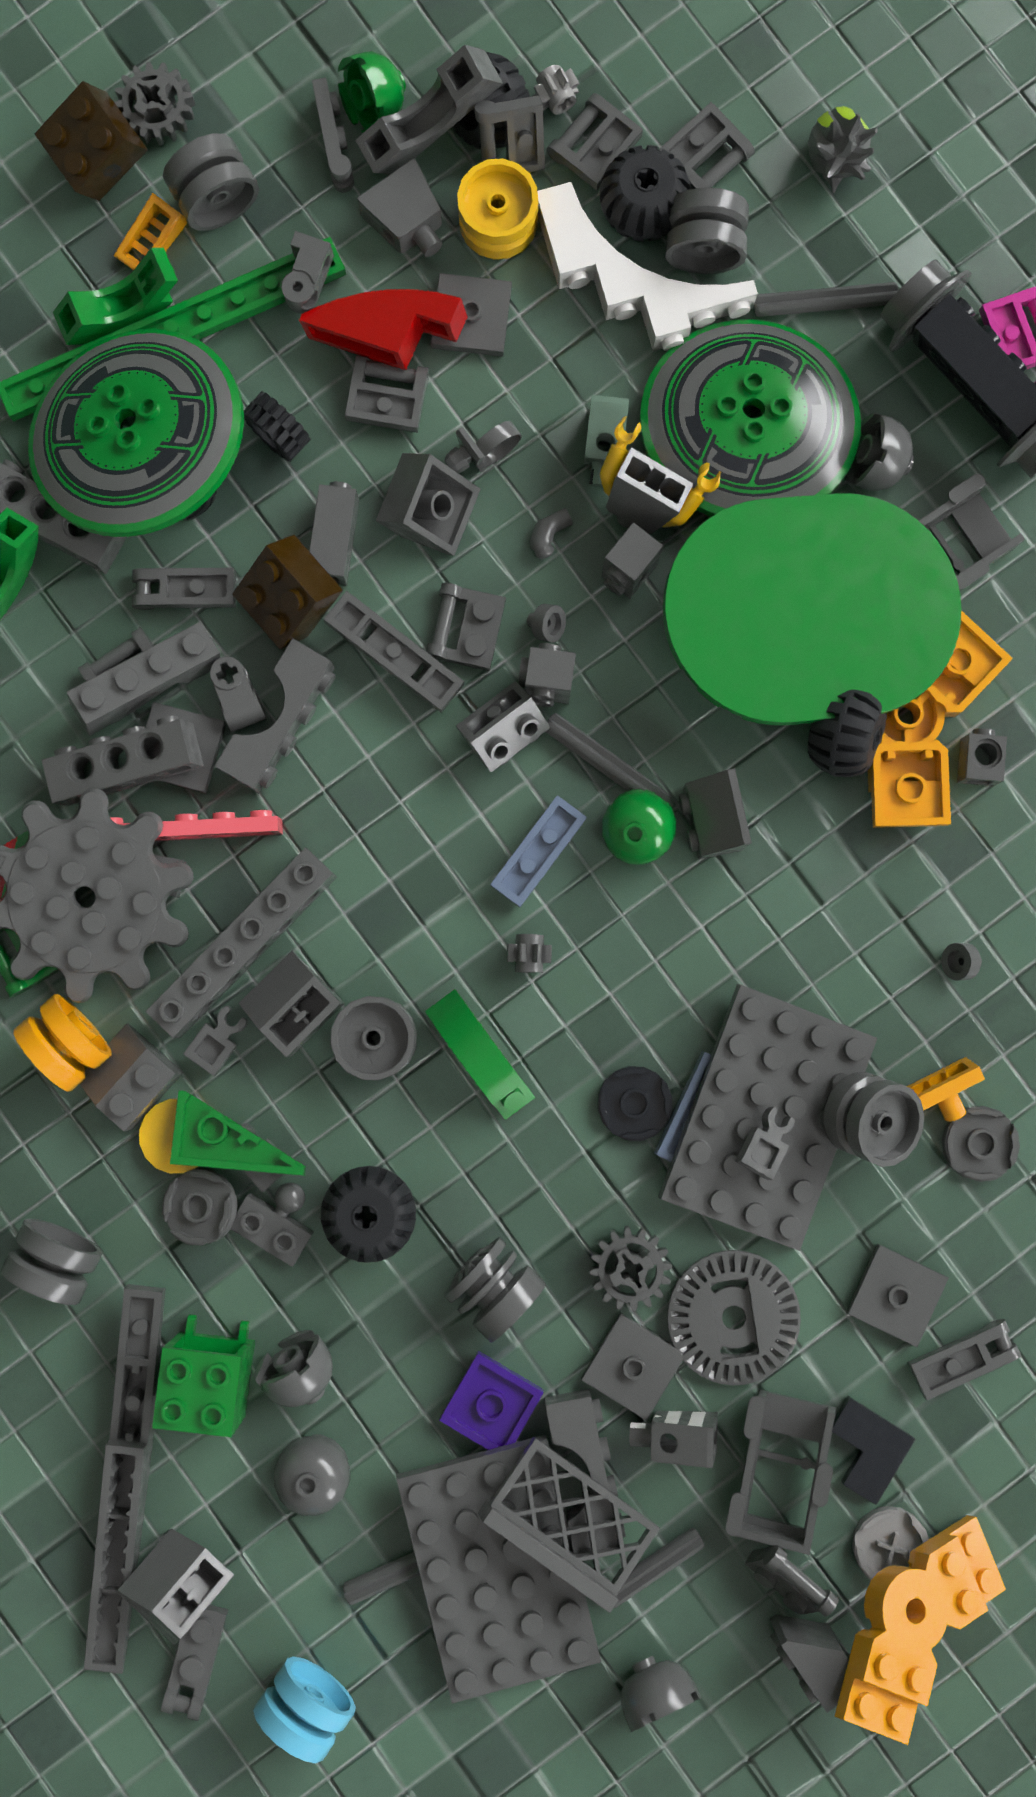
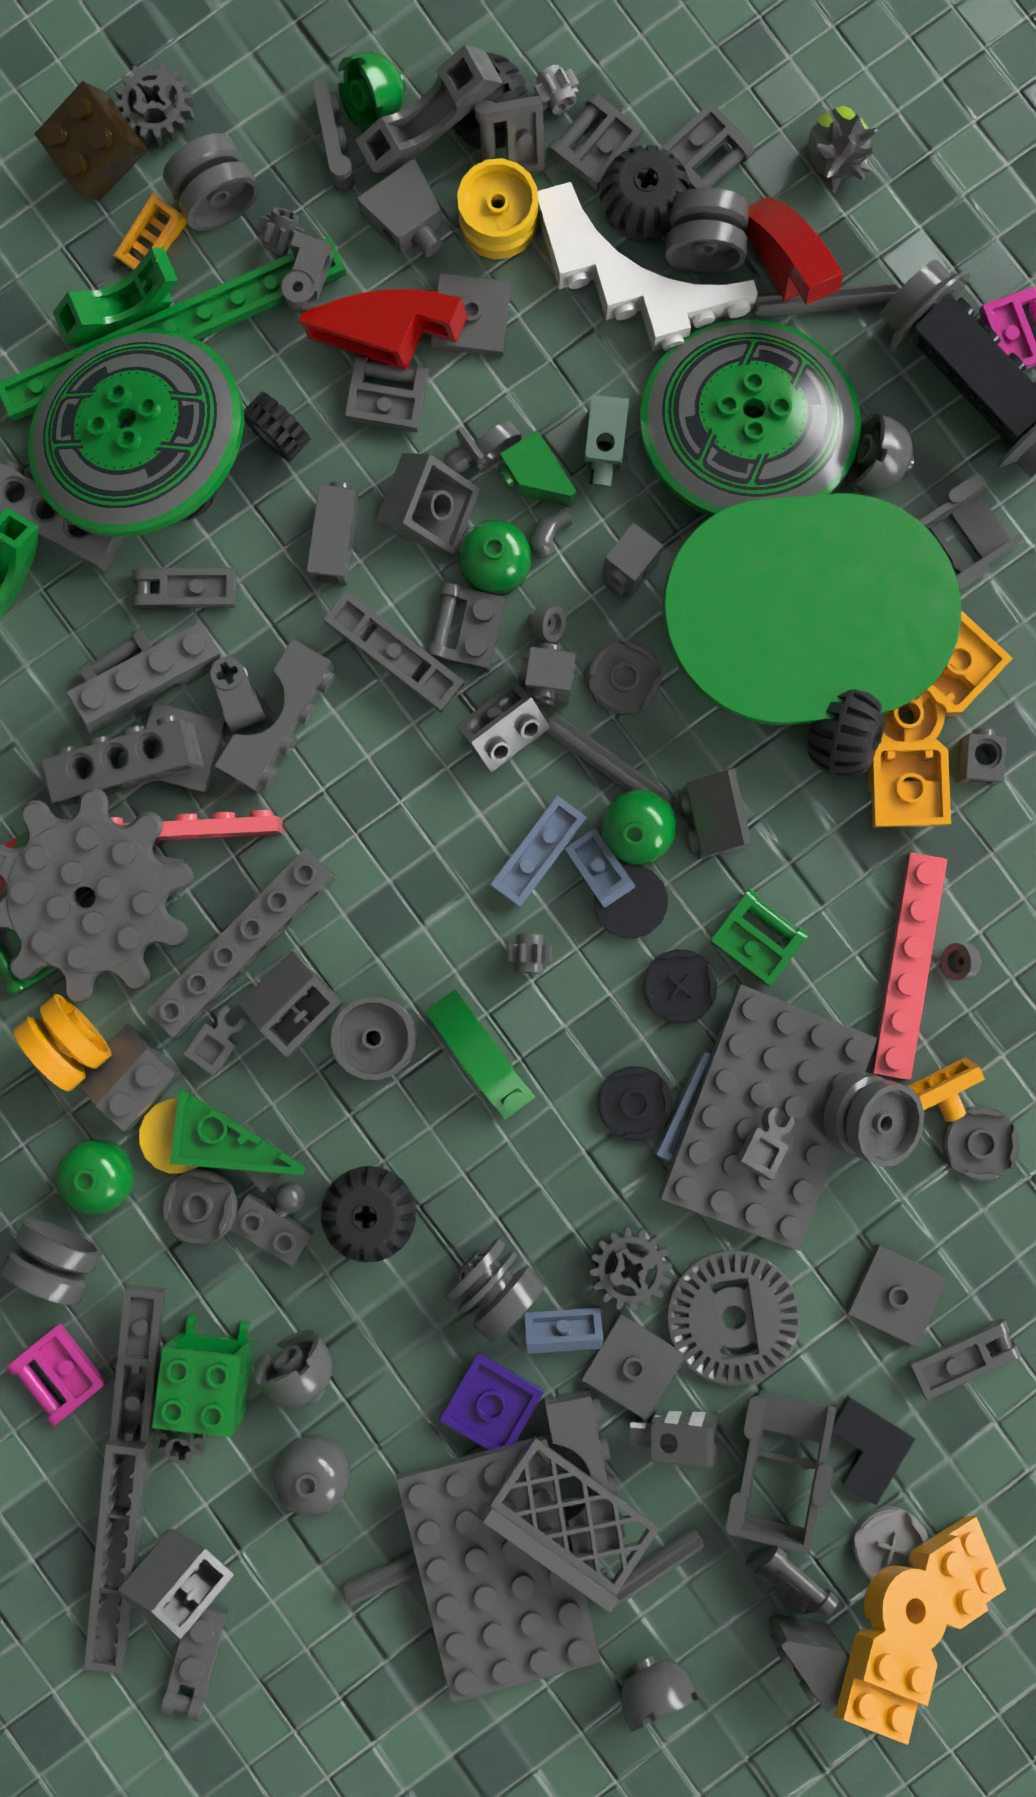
(66, 1368): none -> dark pink plate
(95, 1177): none -> green cylinder
(181, 1445): none -> dark grey gear
(279, 230): none -> dark grey gear
(287, 591): dark brown brick -> none
(304, 1710): medium azure wheel -> none
(494, 557): none -> green cylinder
(536, 472): none -> green slope
(563, 1330): none -> sand blue plate
(600, 868): none -> sand blue plate
(624, 677): none -> dark grey tile
(639, 909): none -> black tile
(646, 490): dark grey torso -> none
(679, 986): none -> black tile
(752, 947): none -> green plate
(792, 252): none -> red slope
(909, 966): none -> coral plate

